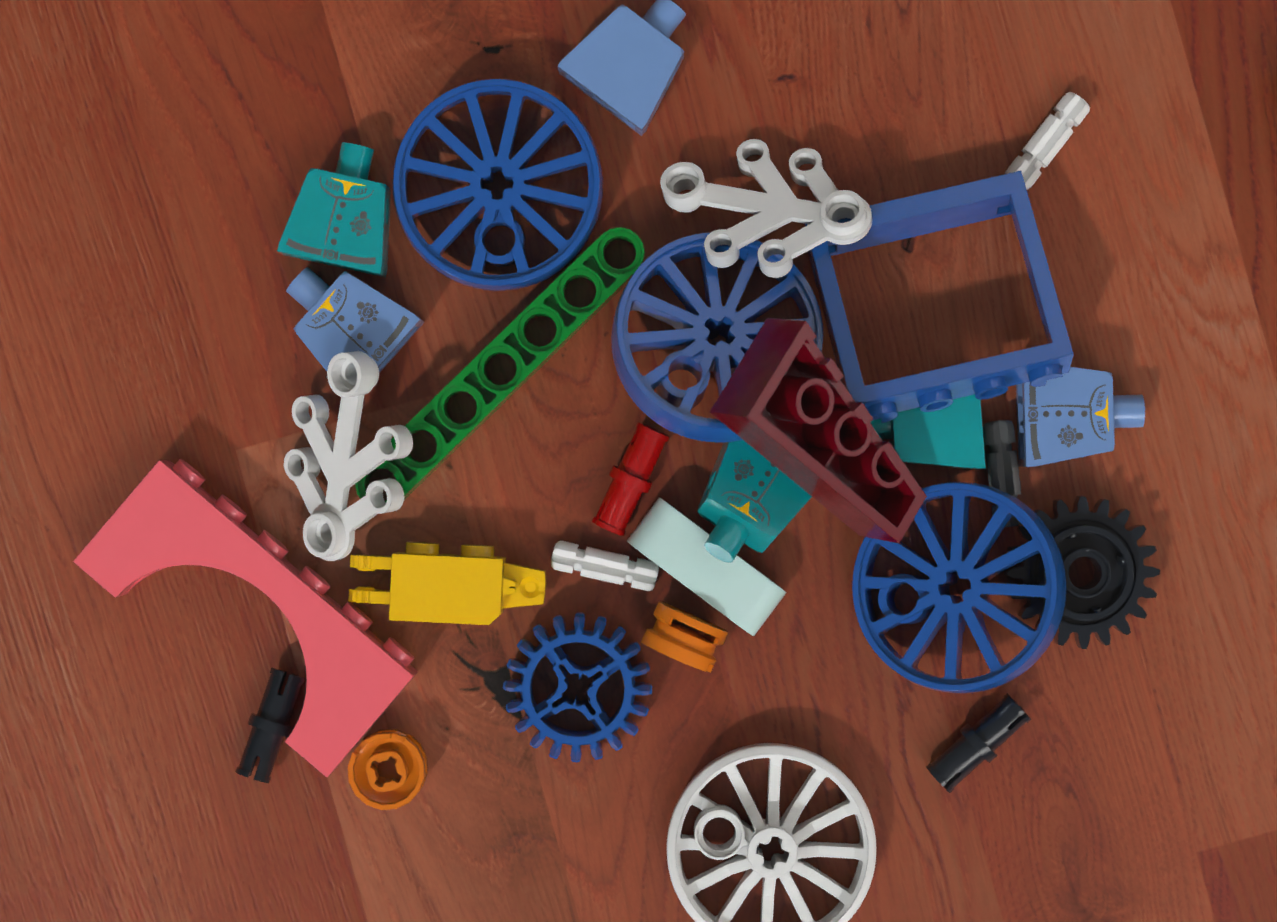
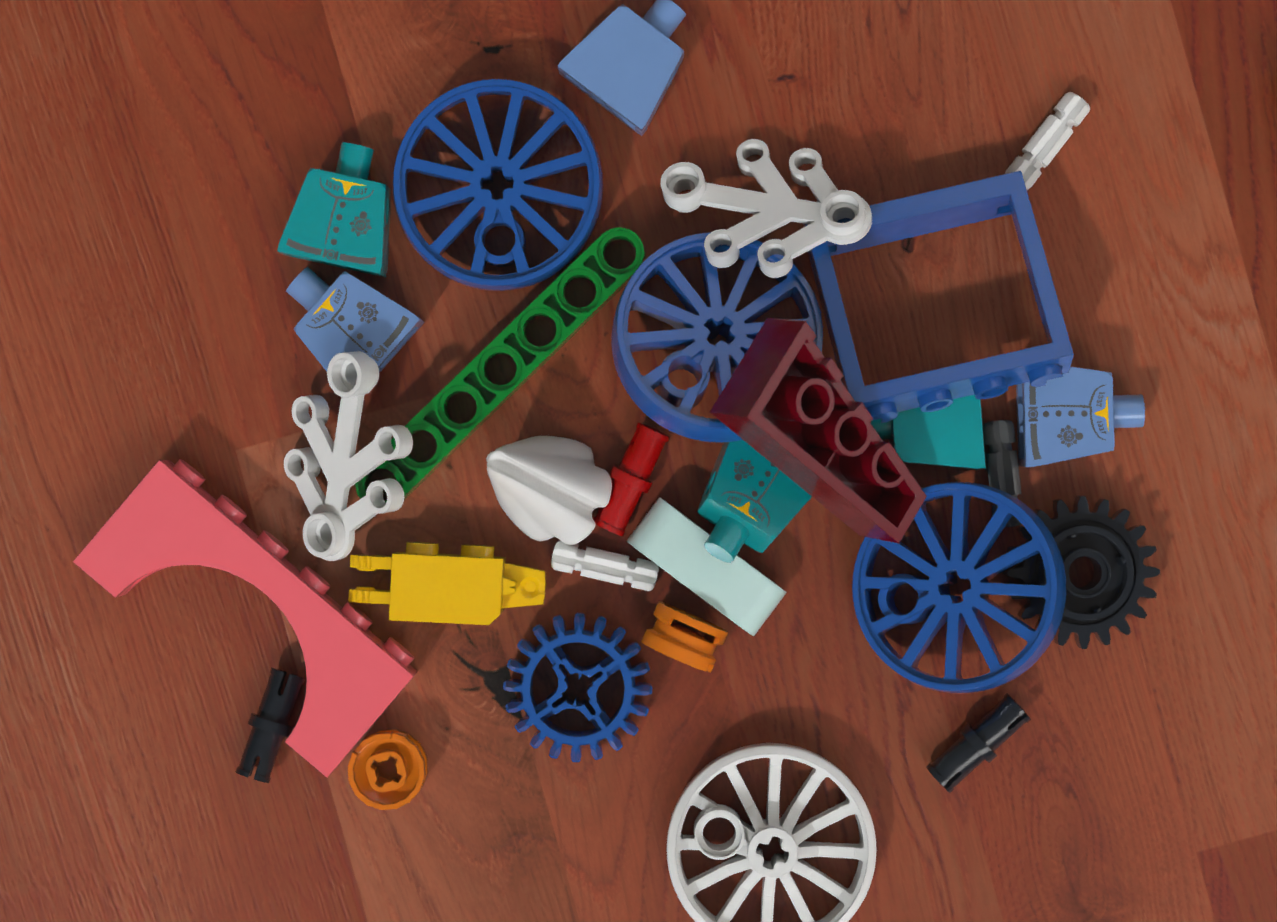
(549, 487): none -> white hat

